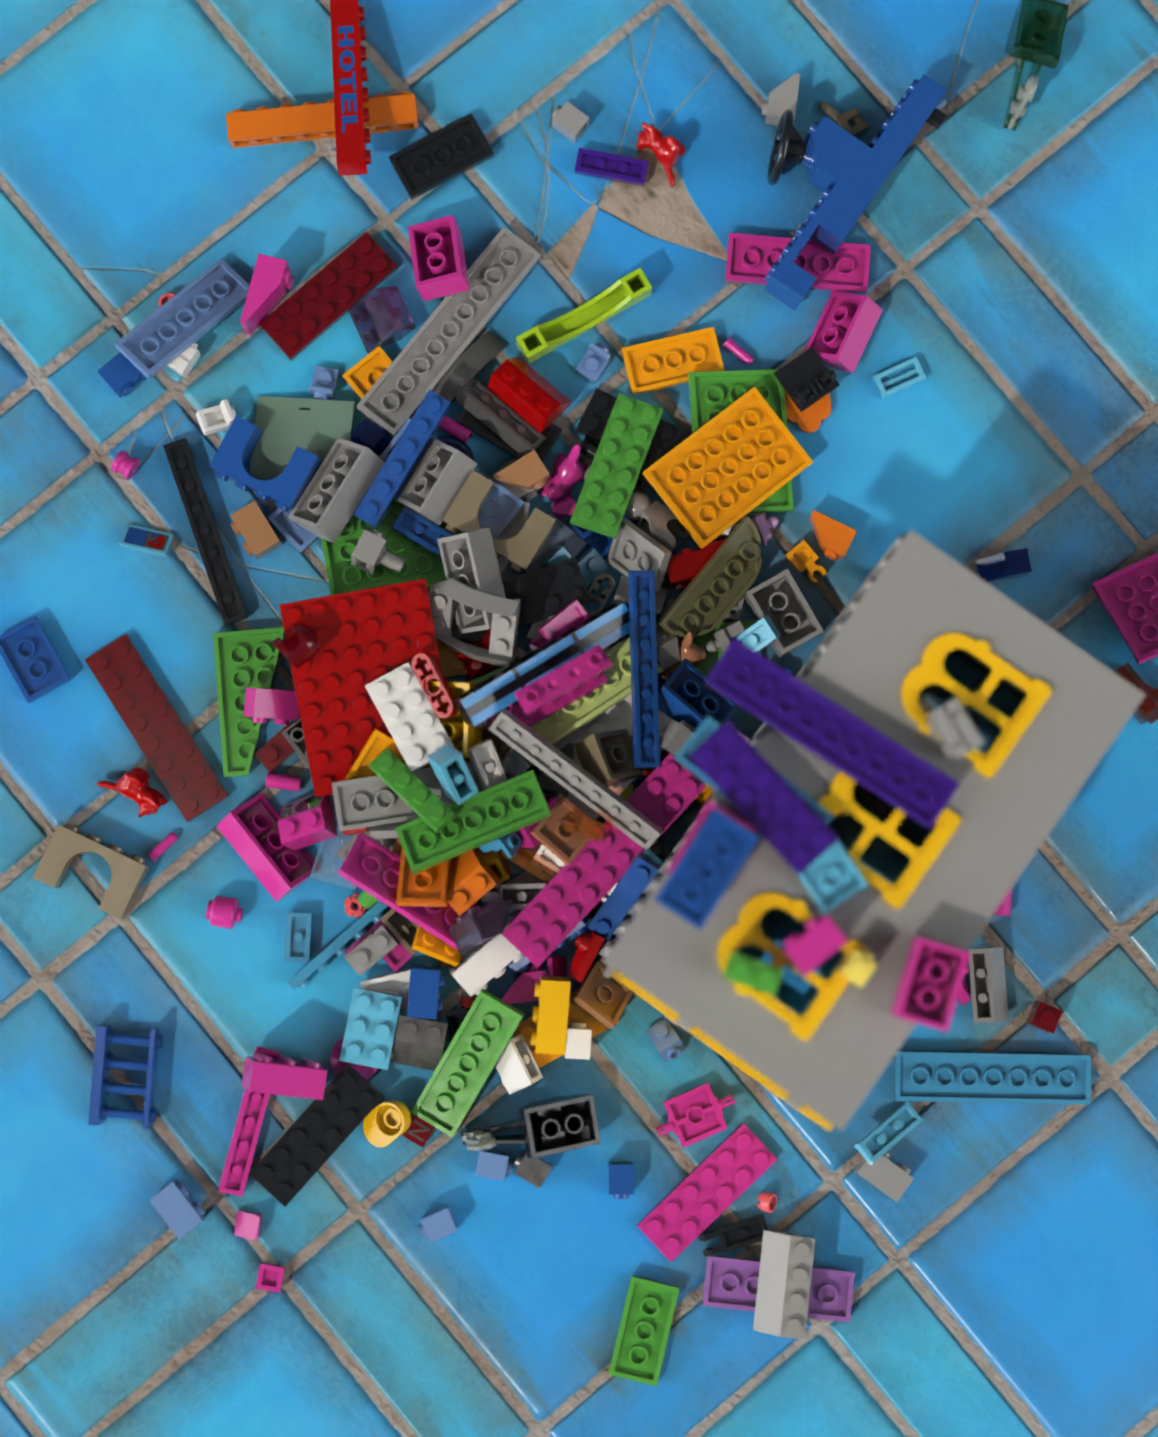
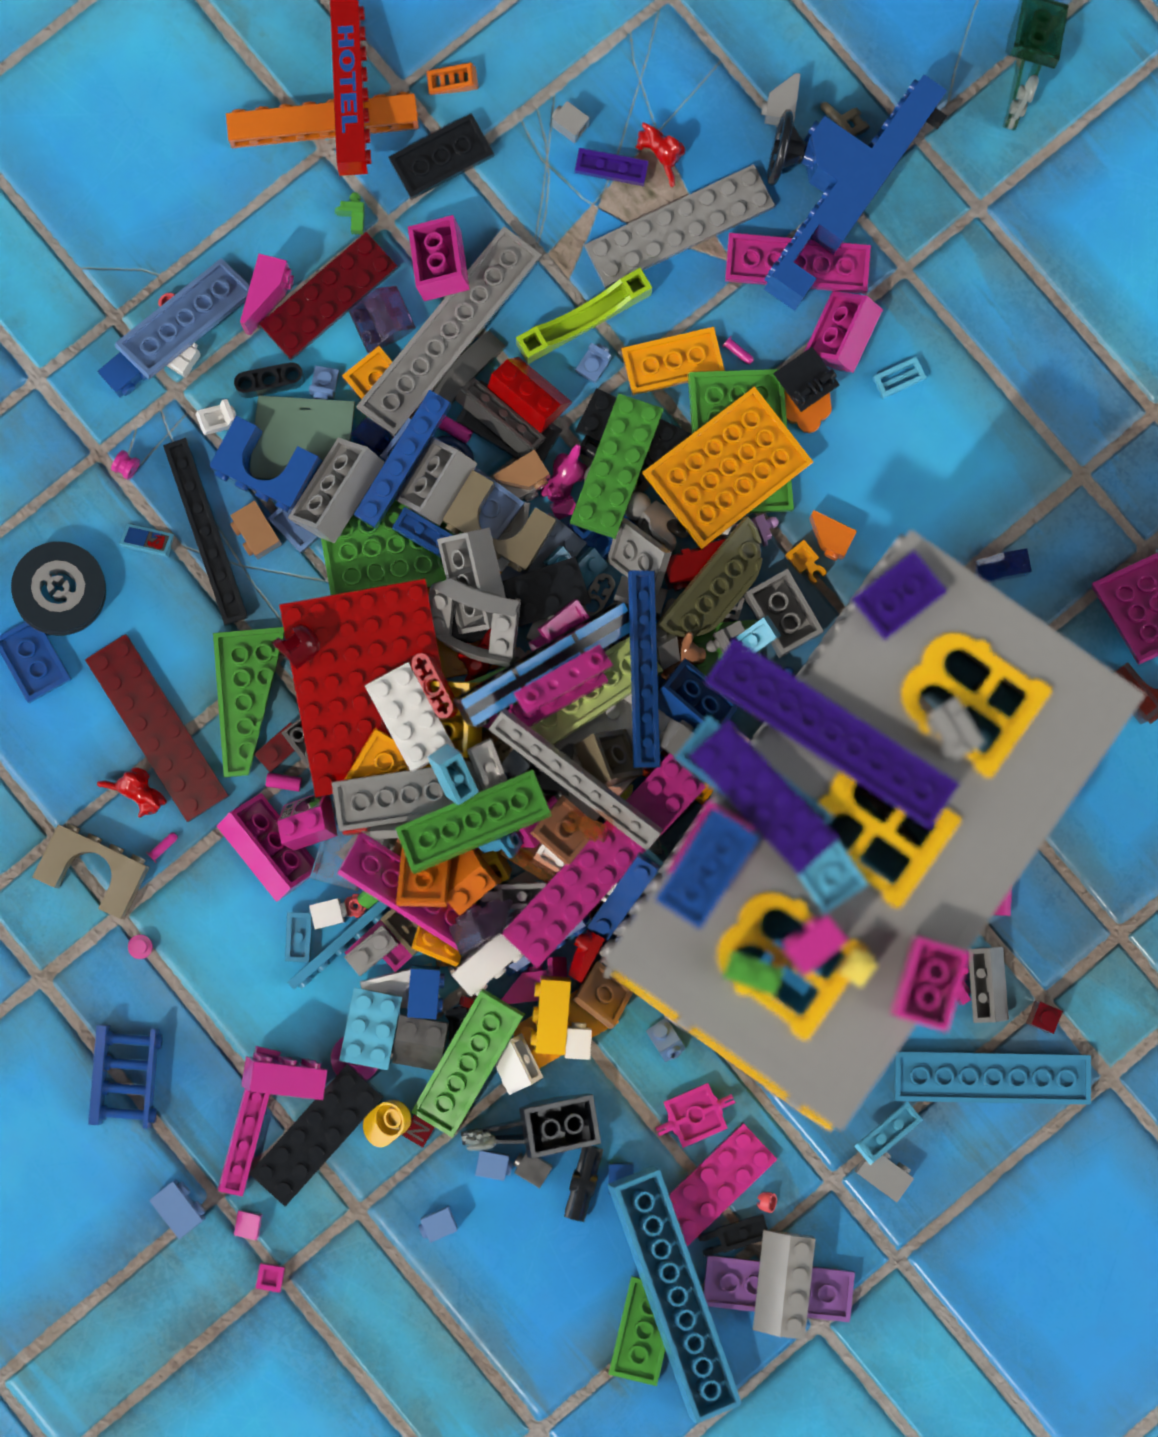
(36, 570): none -> black wheel
(140, 946): none -> dark pink plate
(224, 912): dark pink head -> none
(257, 378): none -> black beam
(271, 704): dark pink brick -> none
(328, 913): none -> white brick
(355, 210): none -> bright green piece
(372, 551): light grey brick -> none
(412, 790): bright green plate -> none
(462, 86): none -> orange slope
(583, 1183): none -> black piece
(674, 1294): none -> dark azure brick
(679, 225): none -> light grey plate
(899, 595): none -> dark purple plate

